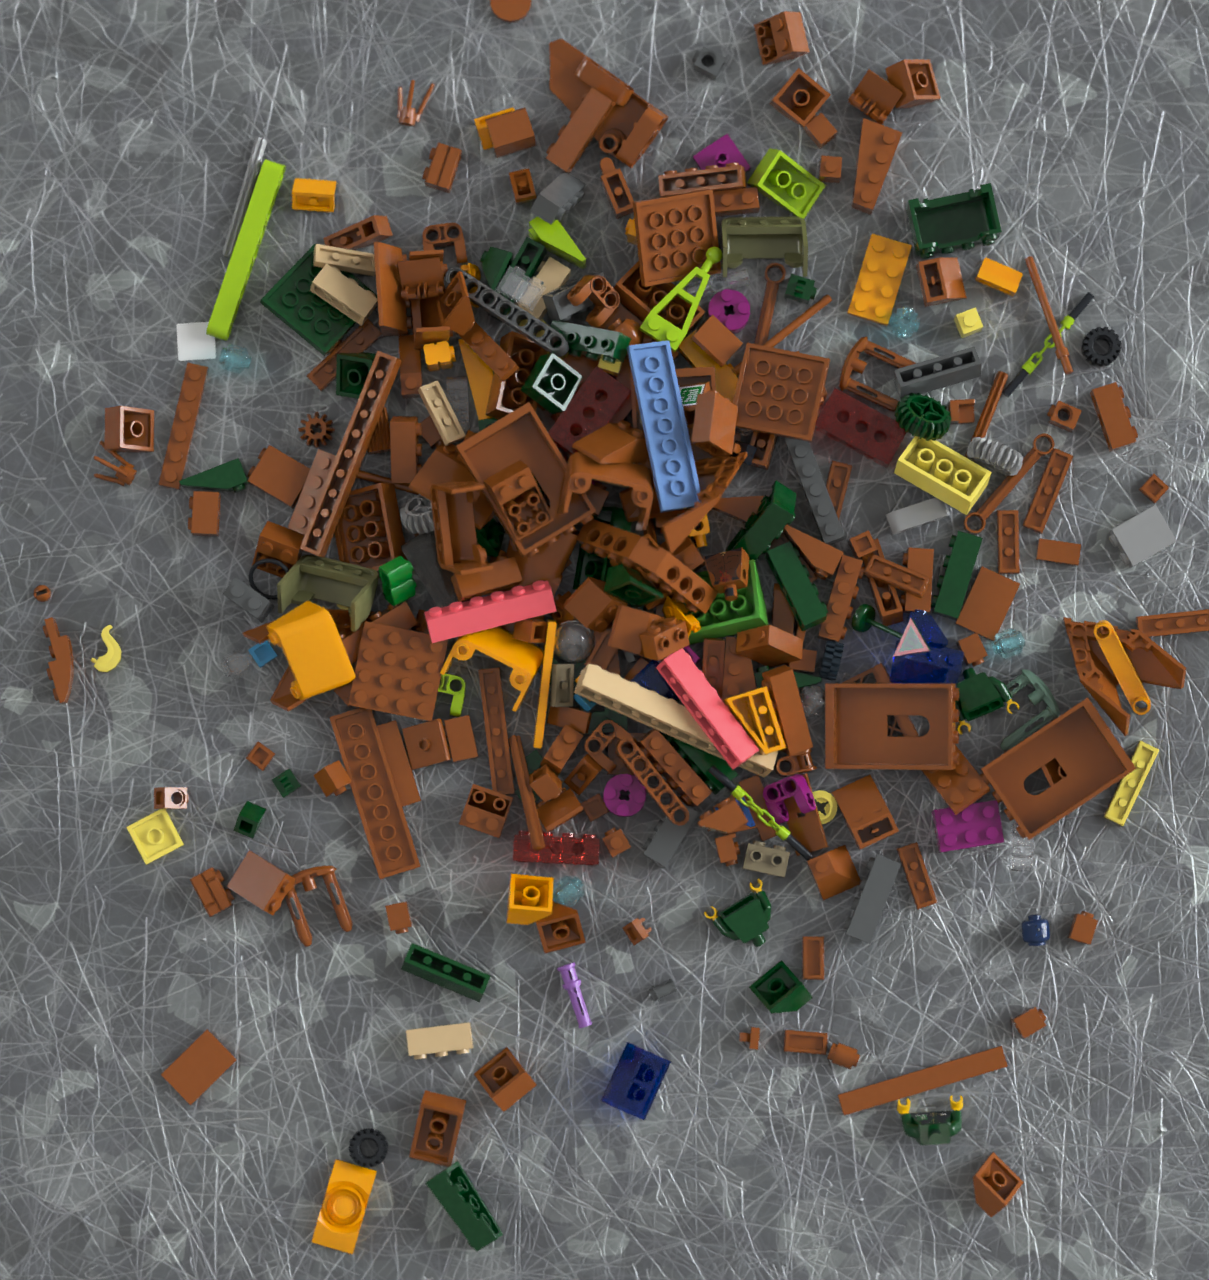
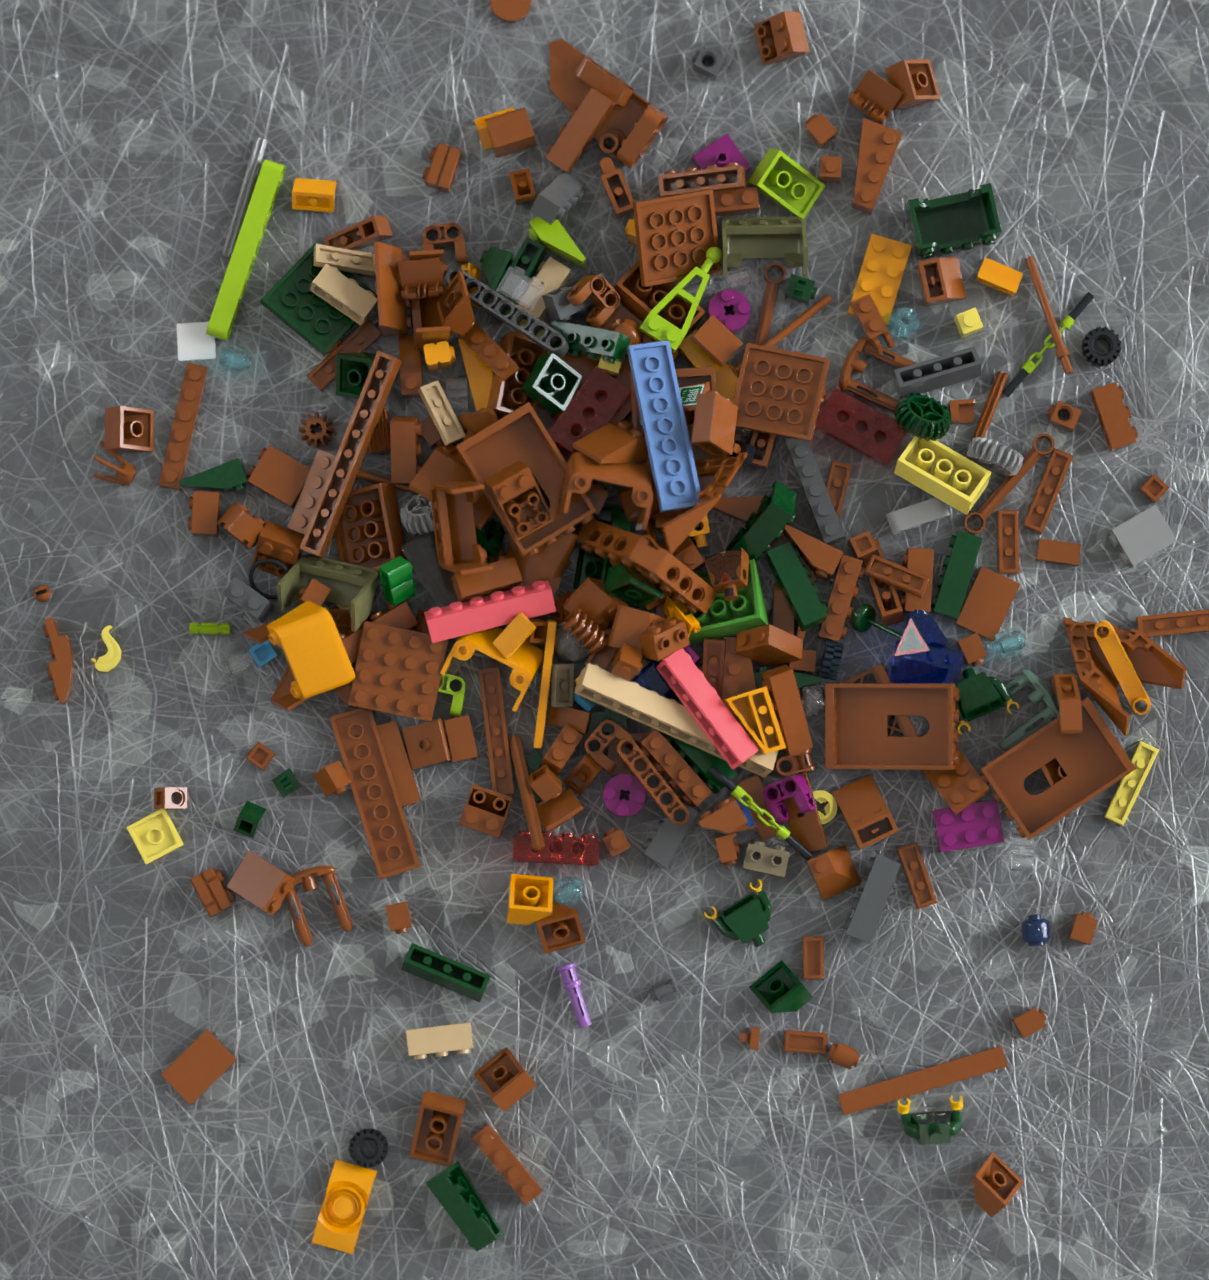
(209, 628): none -> lime axle
(242, 525): none -> dark orange brick
(315, 593): none -> dark orange brick
(407, 114): dark orange plant -> none
(478, 420): none -> dark orange slope
(507, 1164): none -> dark orange brick
(514, 635): none -> light orange tile
(586, 630): none -> dark orange piece
(594, 807): dark orange tile -> none
(627, 662): none -> dark orange brick
(635, 1081): clear blue slope -> none
(636, 931): dark orange tile -> none
(800, 98): dark orange slope -> none
(871, 322): none -> dark orange hinge
(1069, 703): none -> dark orange slope

